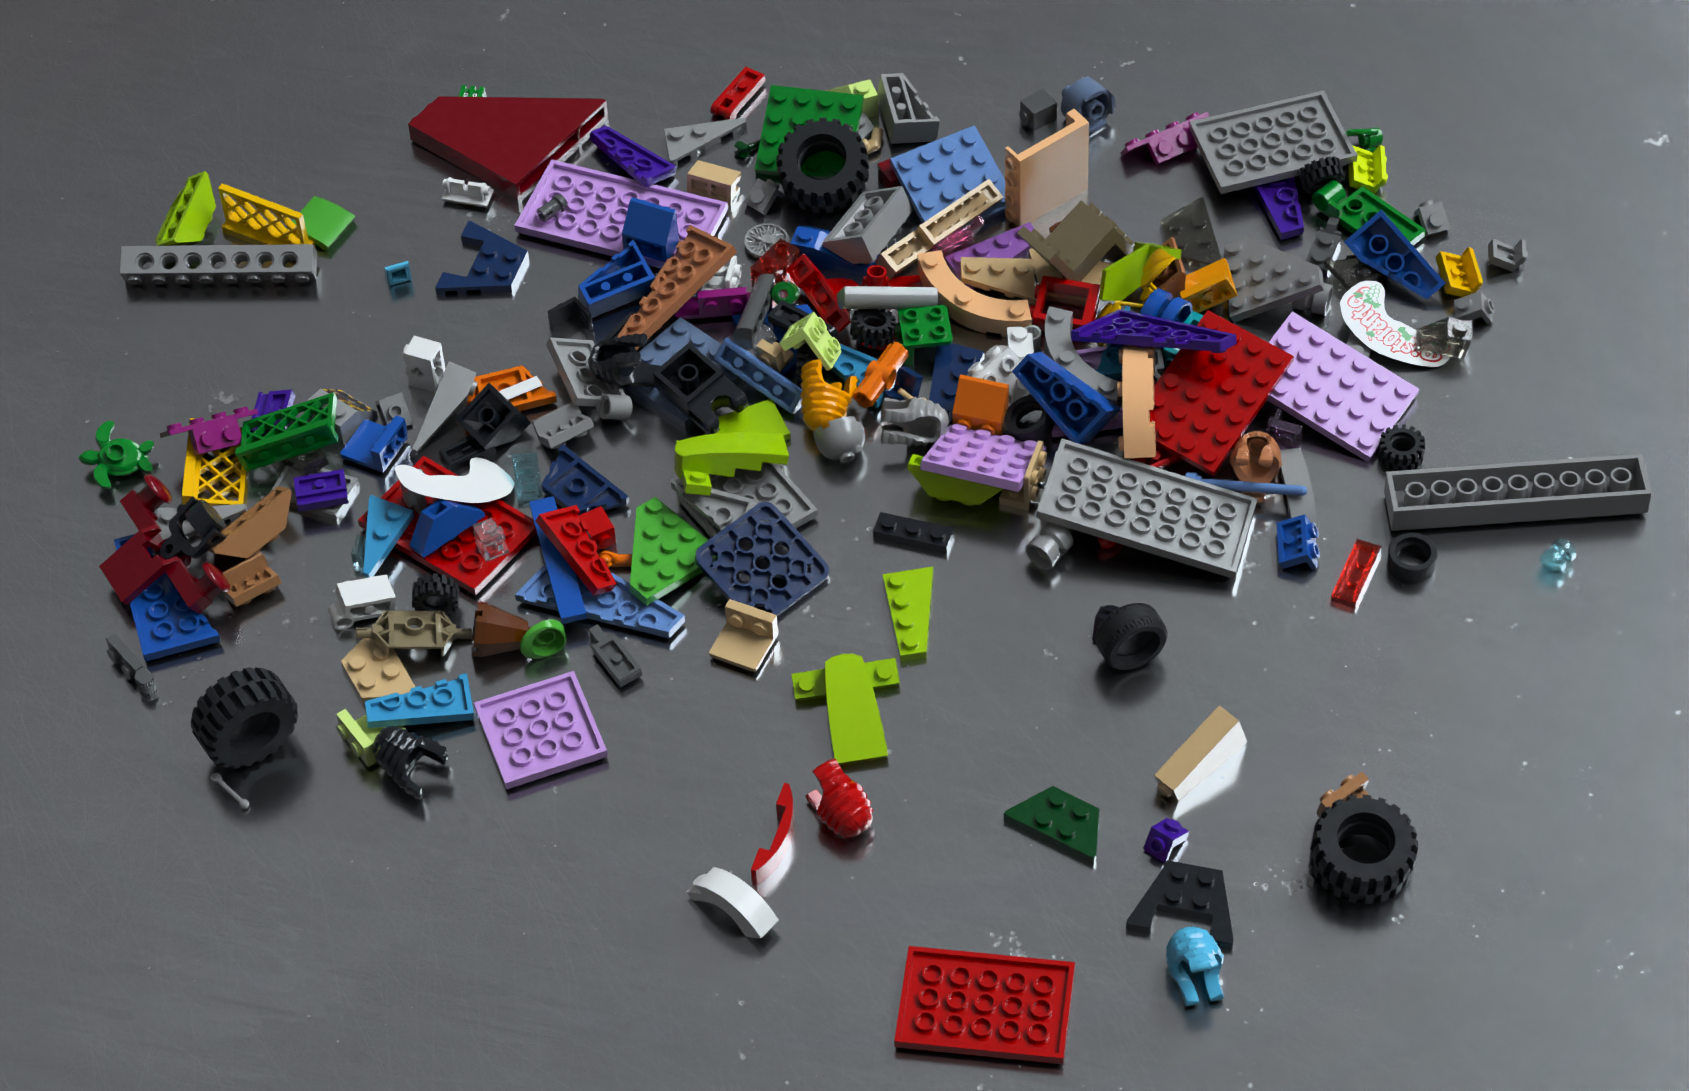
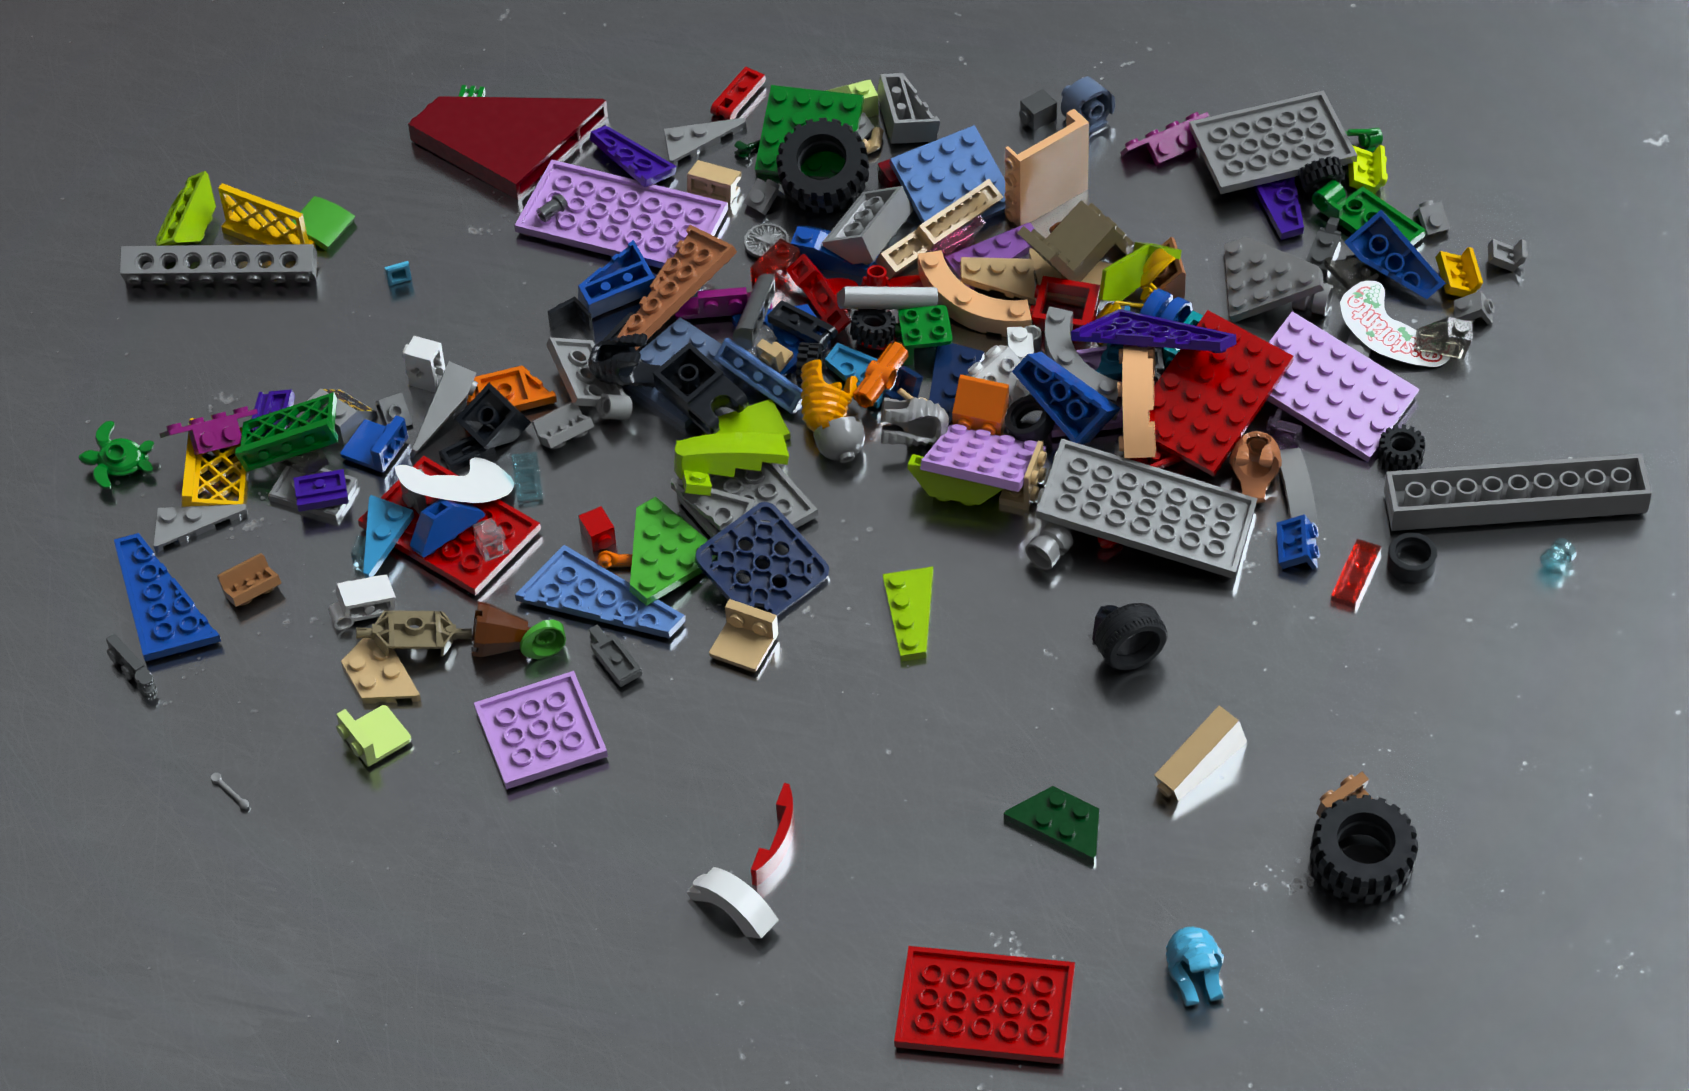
(132, 567): dark red piece -> none
(244, 717): black tyre -> none
(256, 526): medium nougat wedge -> none
(400, 750): black hair -> none
(434, 704): dark azure wing -> none
(435, 594): black tyre -> none
(472, 193): white hinge -> none
(494, 268): dark blue wing -> none
(521, 388): white sticker -> none
(561, 575): blue tile -> none
(572, 541): red wing -> none
(579, 484): dark blue wing -> none
(652, 229): blue slope -> none
(725, 278): white bracket -> none
(791, 288): green brick -> none
(815, 333): yellowish green bracket -> none
(843, 801): red hair -> none
(850, 703): lime slope -> none
(913, 532): black plate -> none
(1164, 837): dark purple bracket -> none
(1187, 892): black wing -> none
(1192, 233): clear smoke wing -> none
(1209, 286): light orange bracket -> none
(1253, 486): medium blue piece -> none

